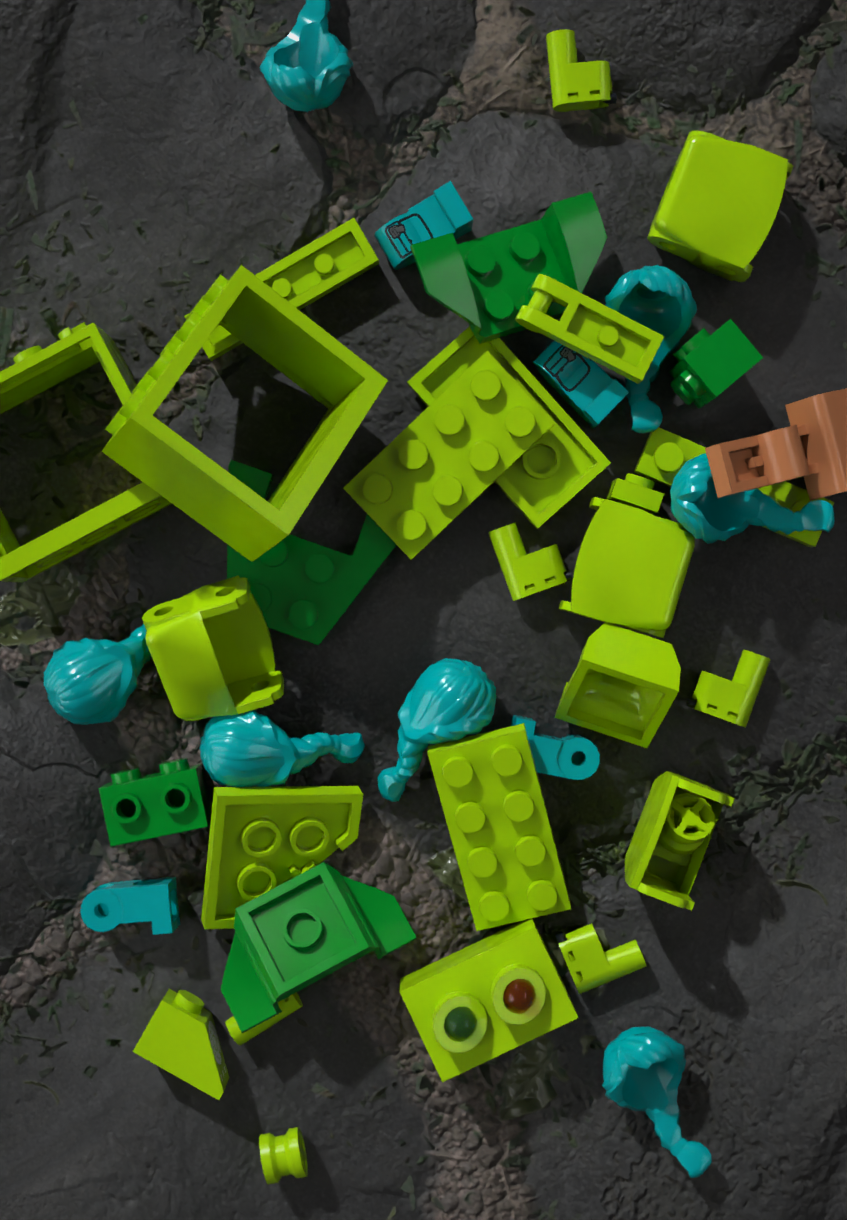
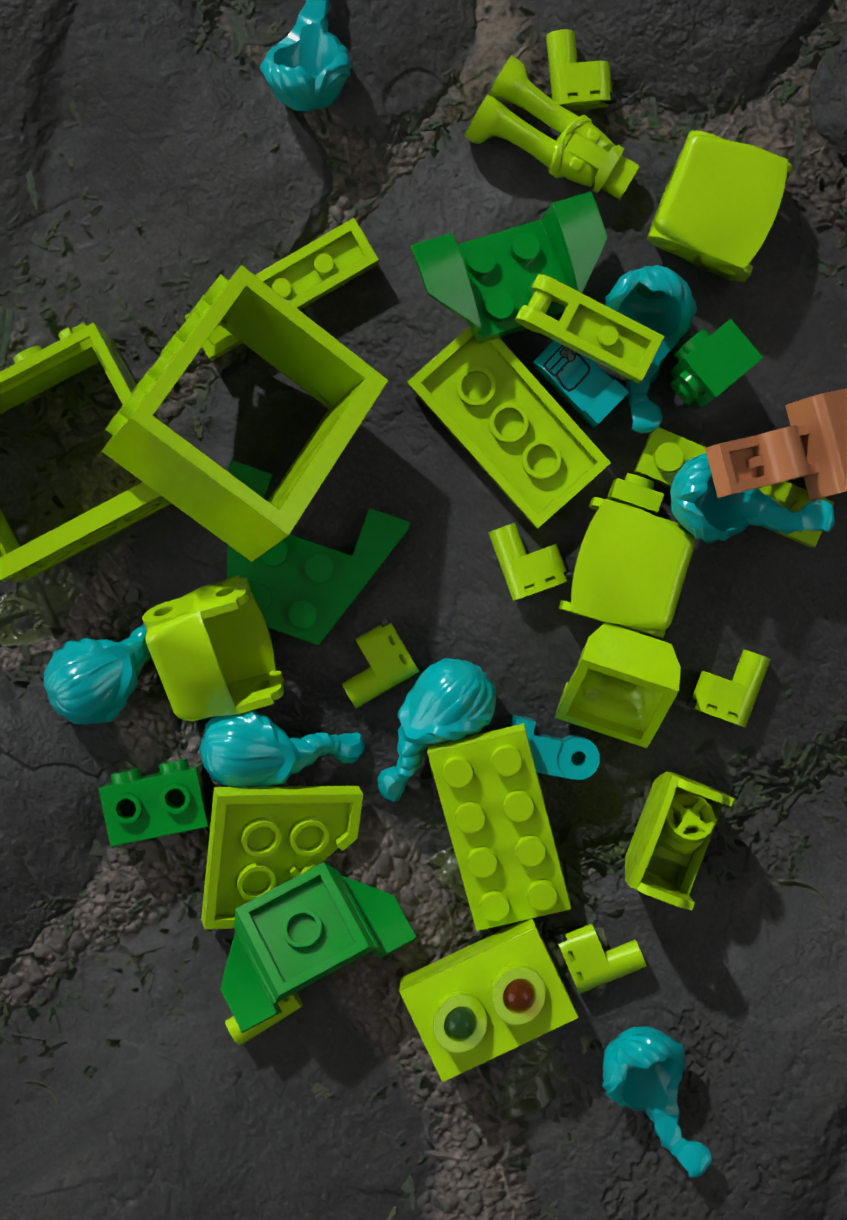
(133, 903): teal leg -> none
(185, 1043): lime slope -> none
(283, 1155): lime wheel -> none
(388, 662): none -> lime piece
(431, 218): teal leg -> none
(449, 455): lime plate -> none
(578, 154): none -> lime piece

